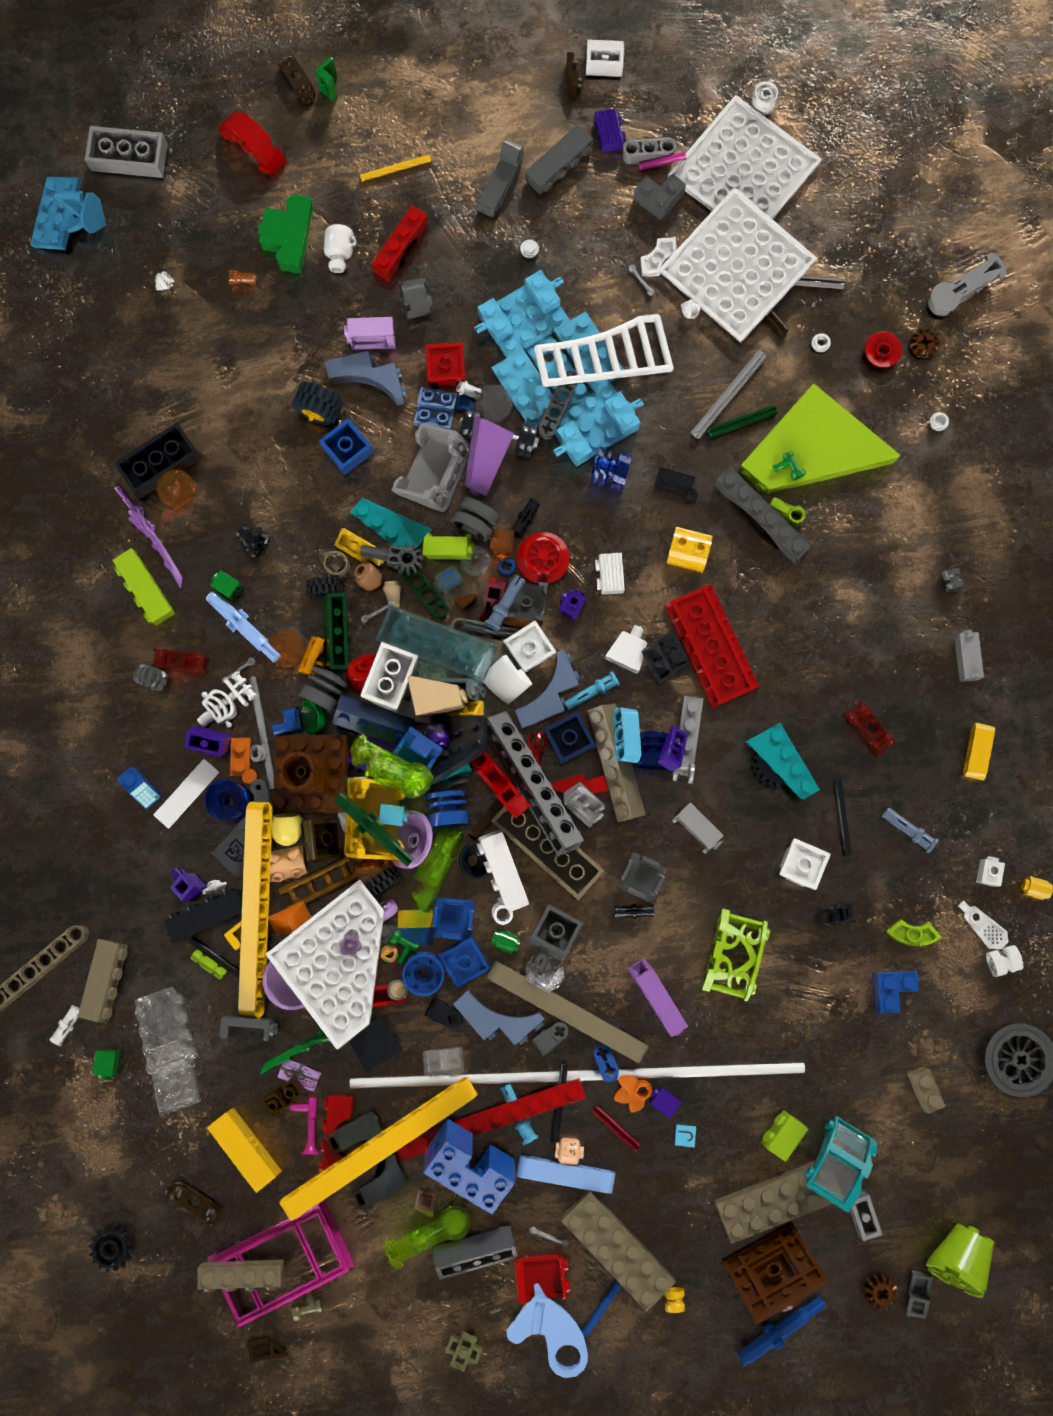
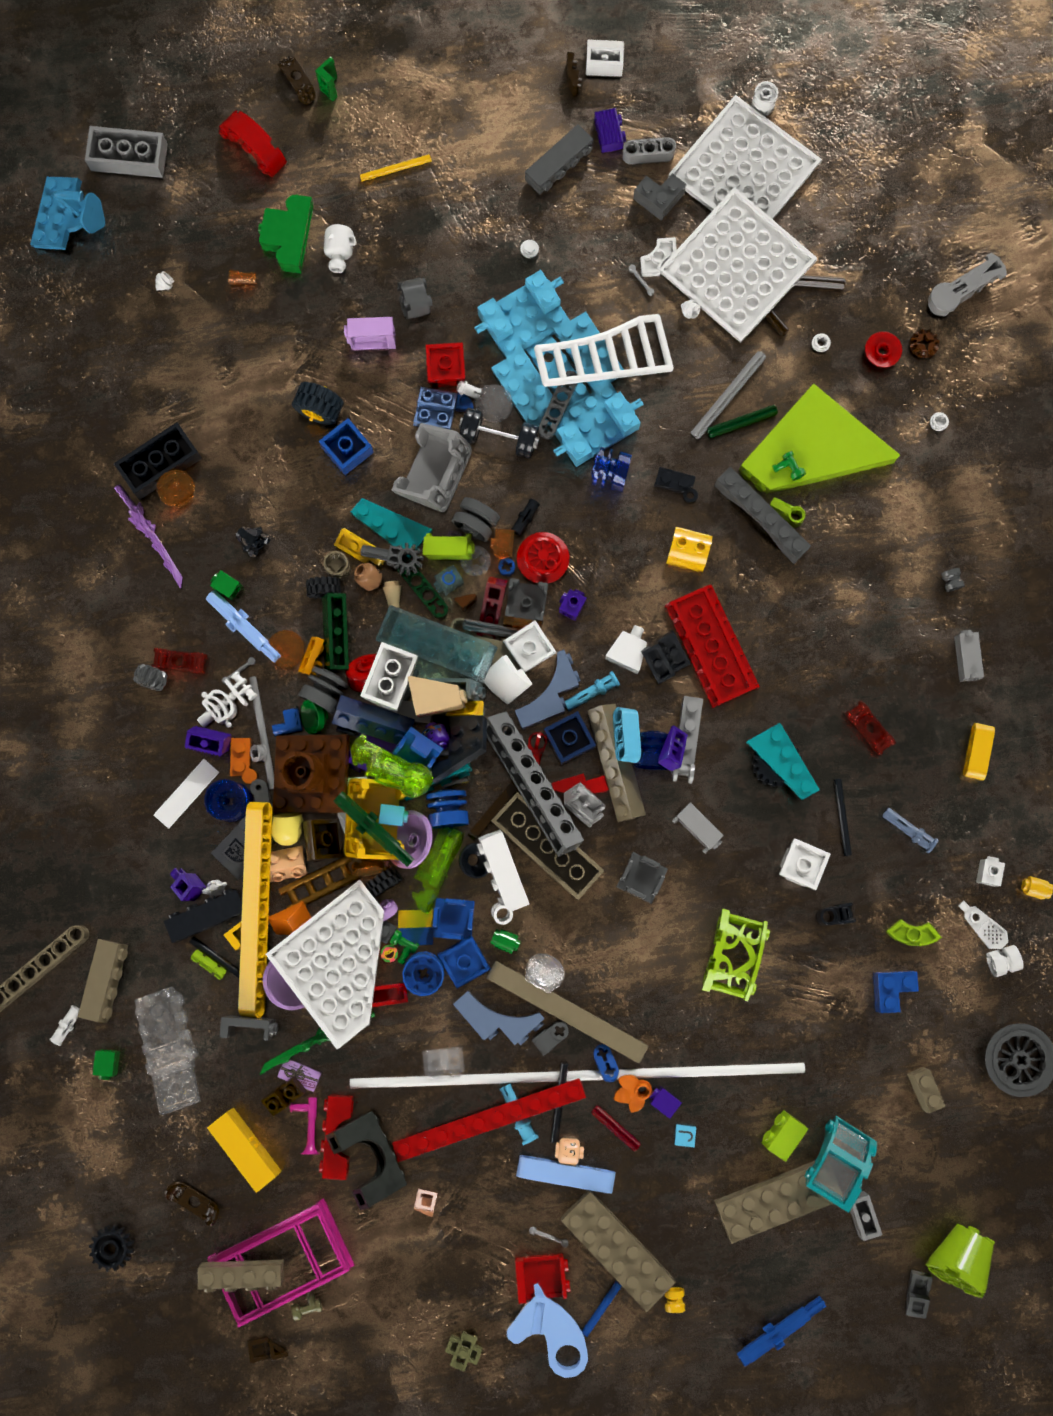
(139, 787): slope -> none
(143, 586): lime brick -> none
(347, 939): clear purple plant -> none
(362, 368): sand blue arch -> none
(365, 618): light grey hinge -> none
(375, 1044): black slope -> none
(378, 1148): yellow beam -> none
(390, 255): red arch -> none
(397, 990): tile -> none
(440, 1012): black piece -> none
(448, 1164): blue piece -> none
(451, 1224): clear neon green piece -> none
(474, 1252): dark grey brick -> none
(486, 453): medium lavender slope -> none
(500, 784): red arch -> none
(501, 610): sand blue pin -> none
(503, 176): dark grey beam -> none
(549, 944): dark grey brick -> none
(611, 573): white brick -> none
(633, 911): black pin -> none
(658, 997): medium lavender slope -> none
(662, 161): dark pink piece -> none
(775, 1273): reddish brown piece -> none
(877, 1299): reddish brown gear -> none

